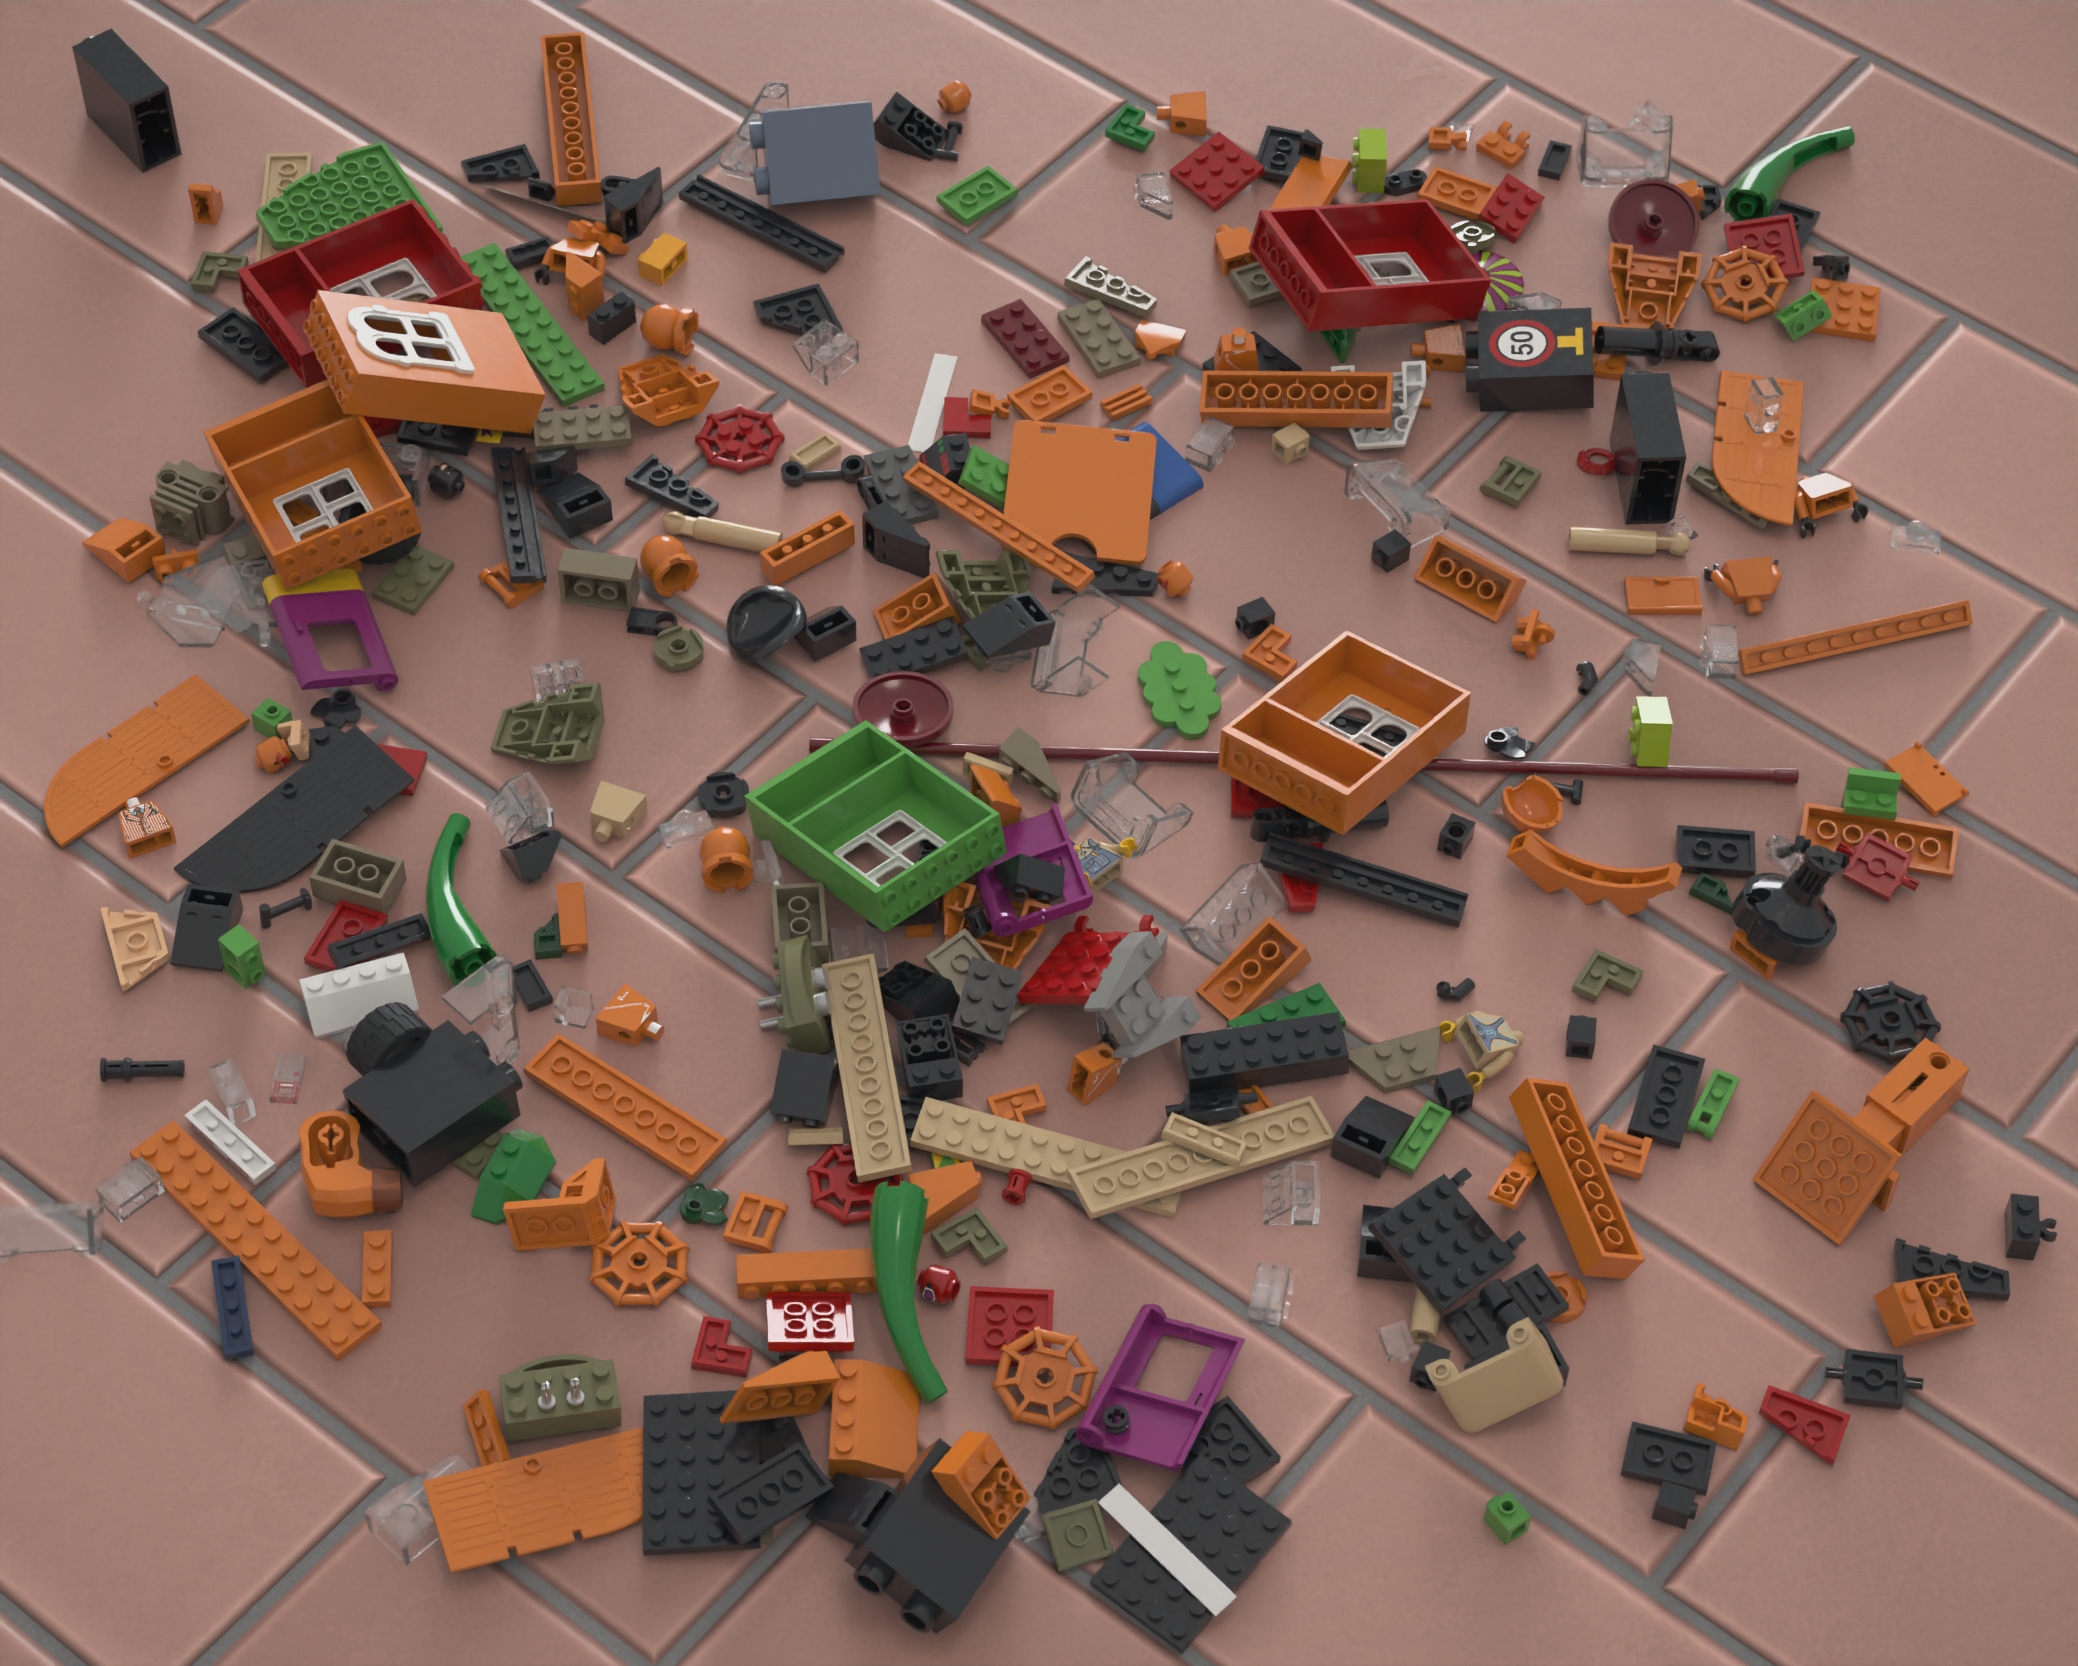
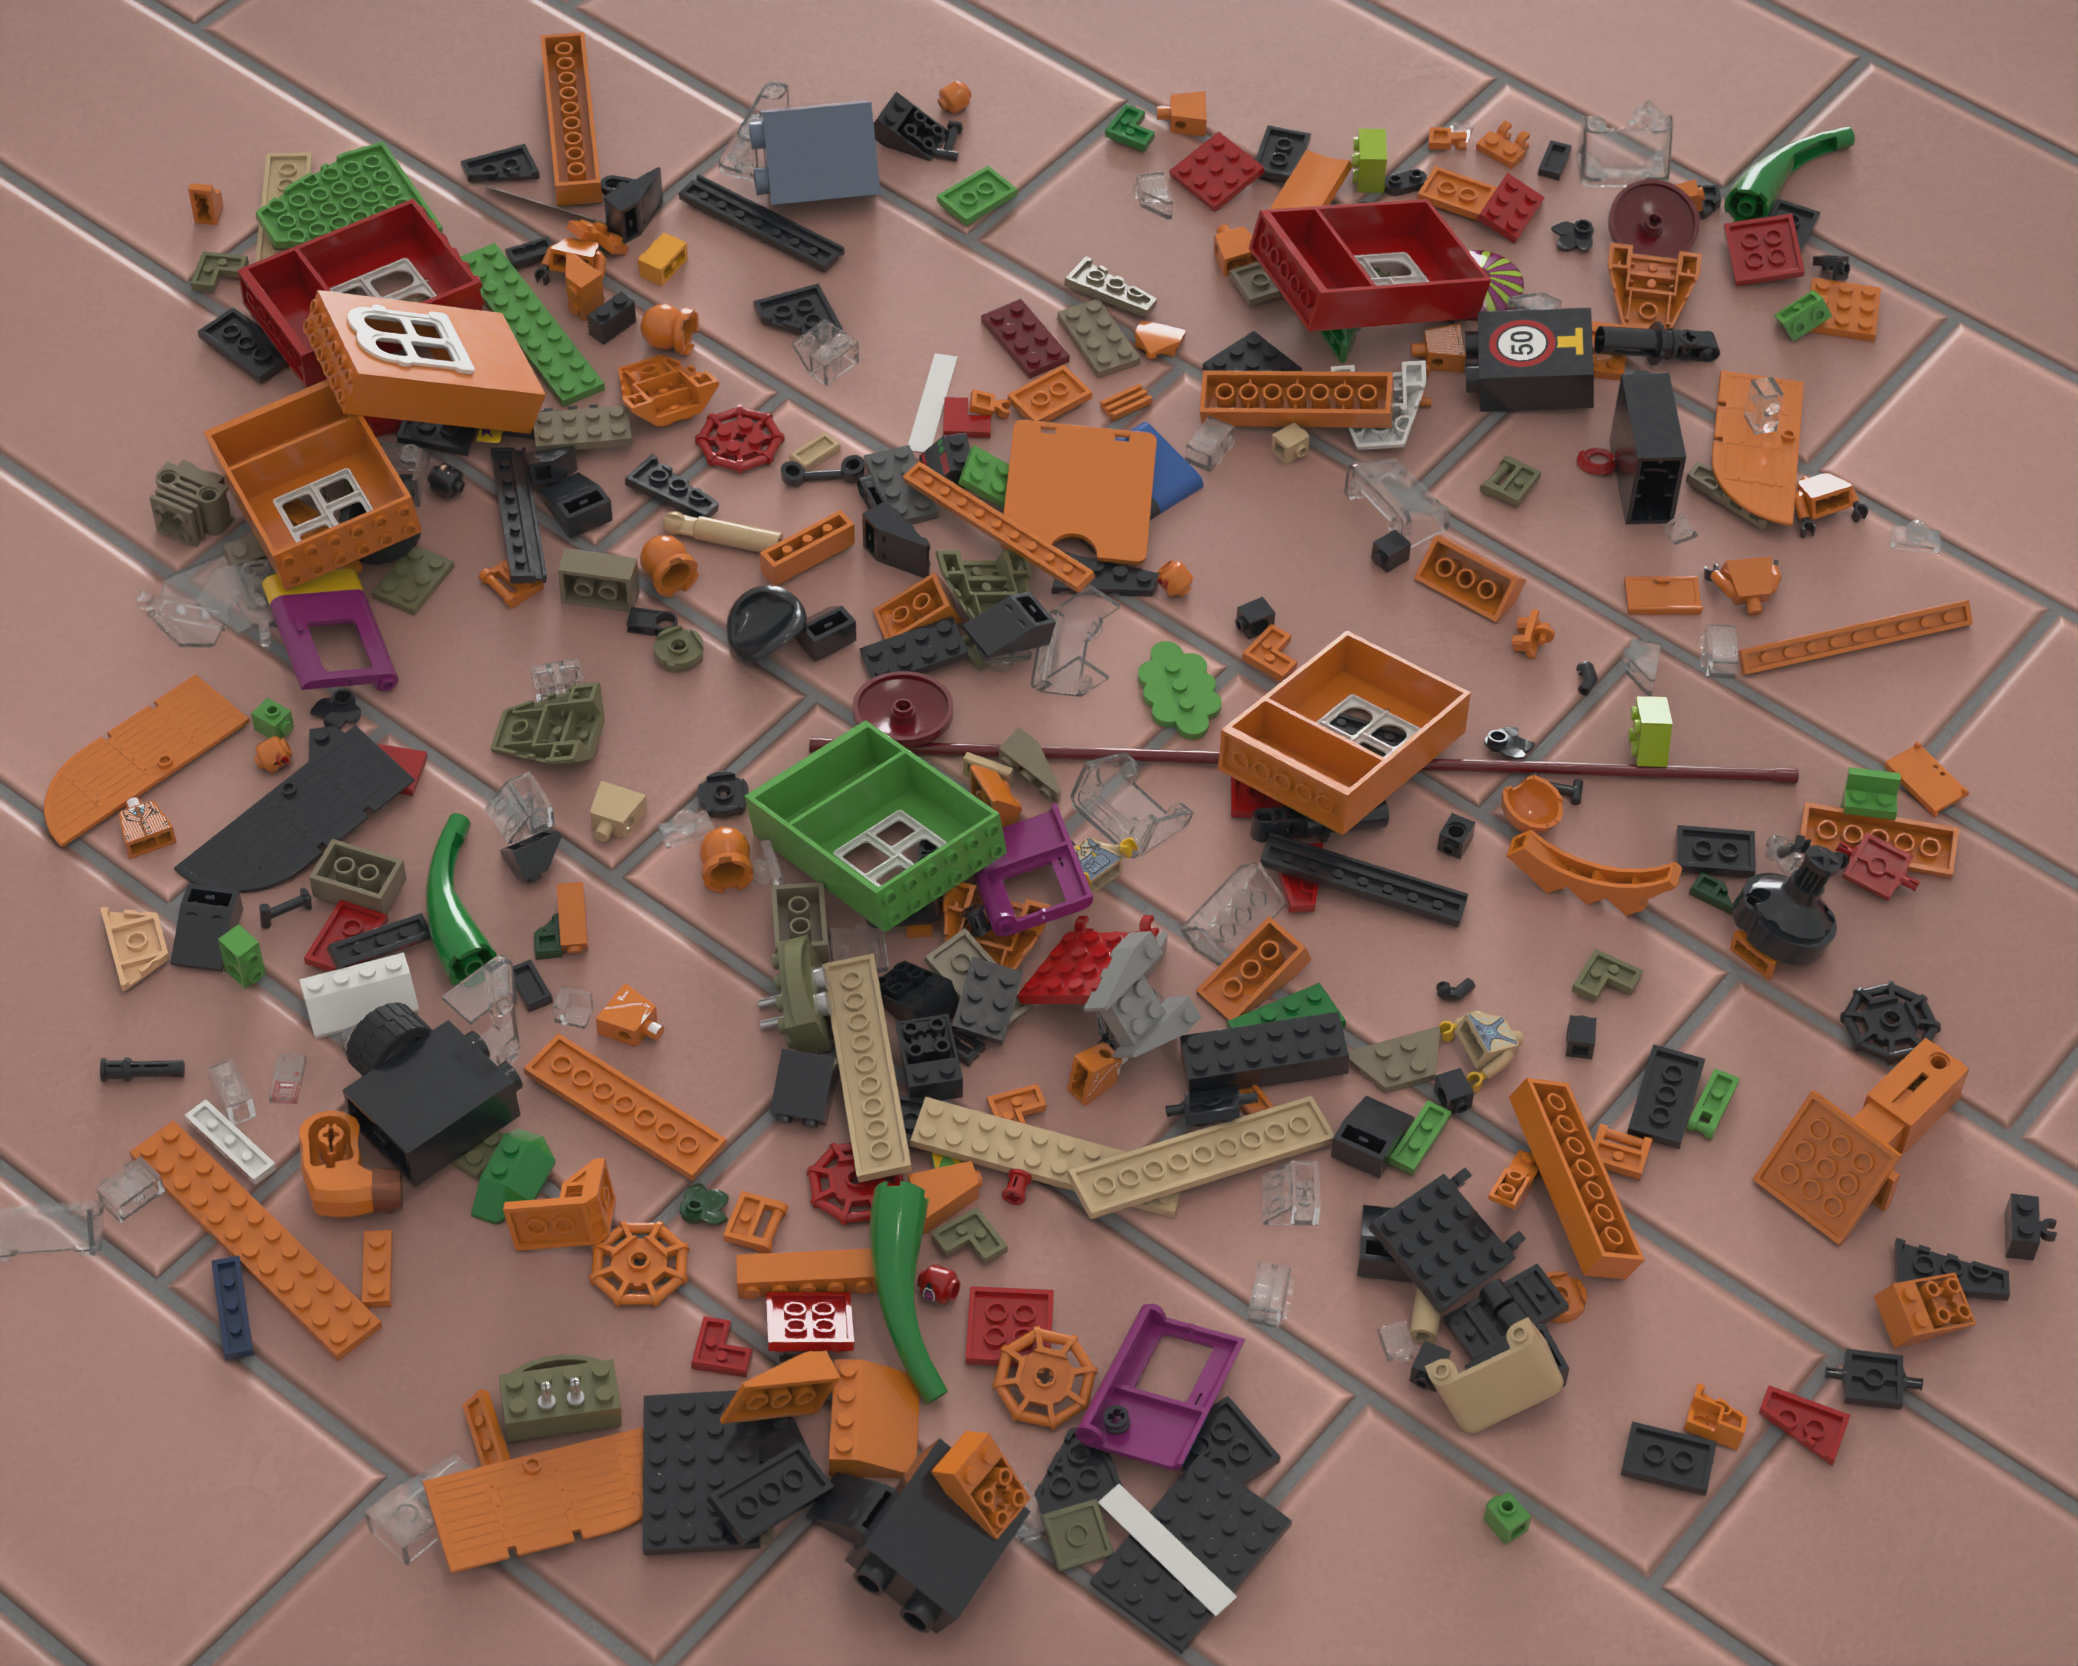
(126, 547): orange slope -> none
(127, 100): black brick -> none
(172, 563): orange hips -> none
(296, 737): light nougat bracket -> none
(540, 189): black slope -> none
(814, 1136): tan tile -> none
(1031, 878): black slope -> none
(1204, 1140): tan tile -> none
(1236, 352): orange torso -> none
(1310, 145): black slope -> none
(1475, 236): olive plate -> none
(1574, 235): none -> black plate
(1625, 541): tan piece -> none
(1675, 1505): black brick -> none
(1743, 295): orange plate -> none

